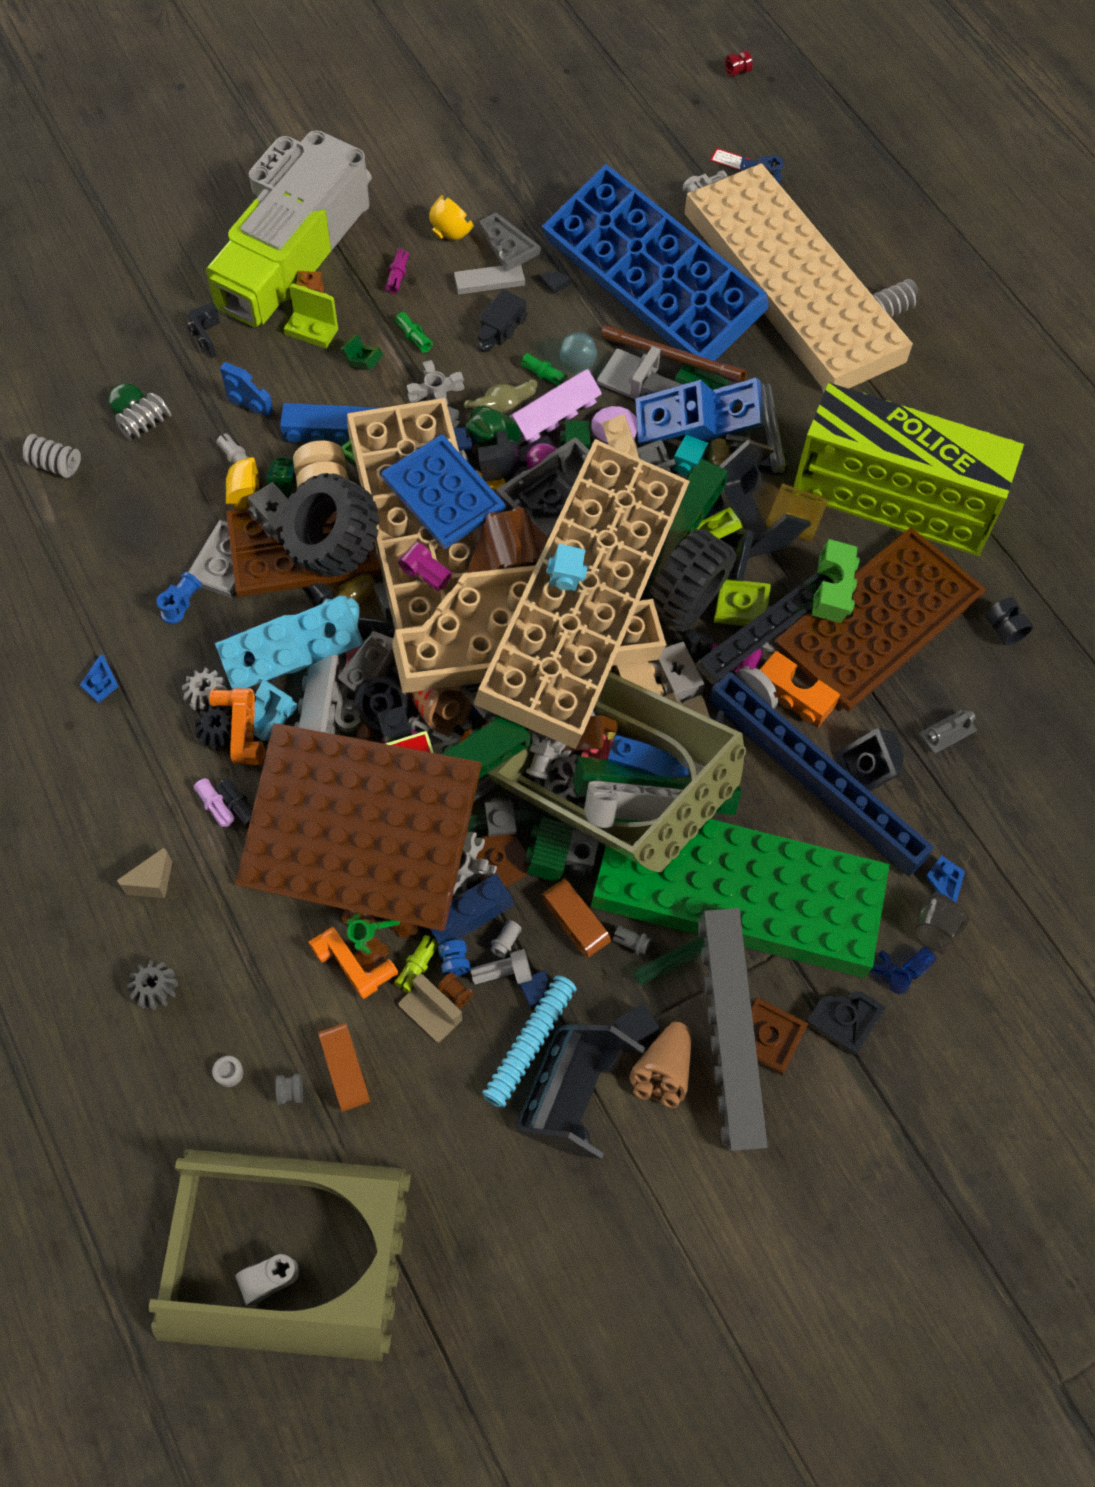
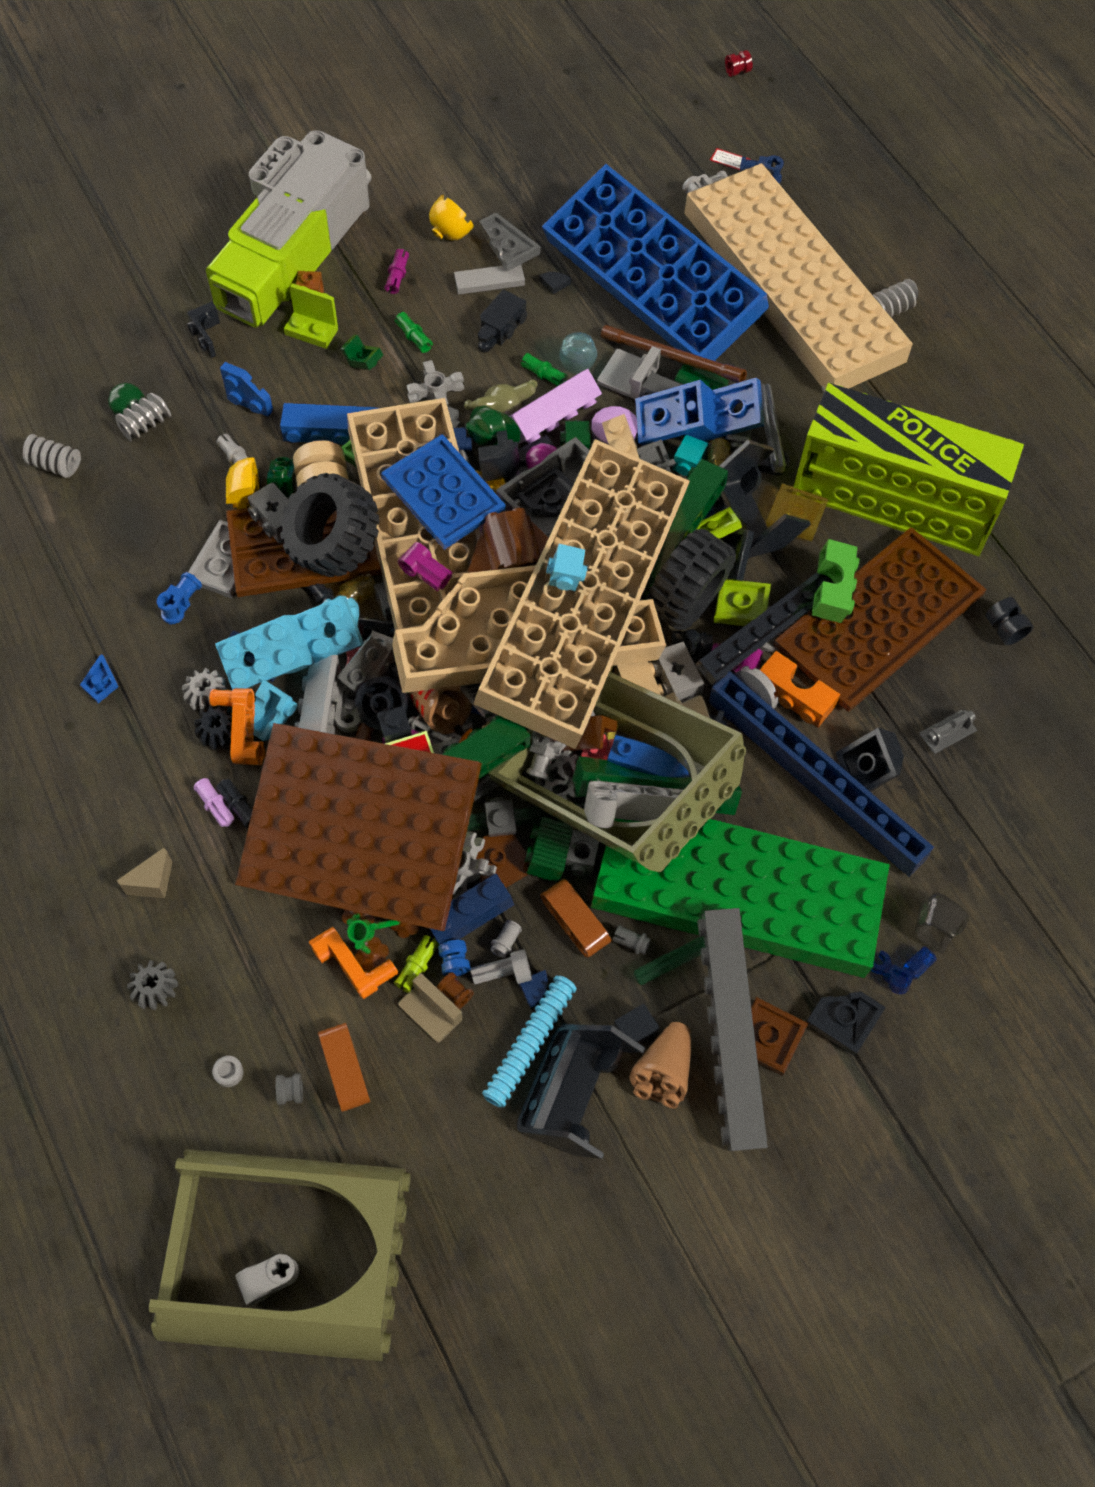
(946, 878): blue piece -> none

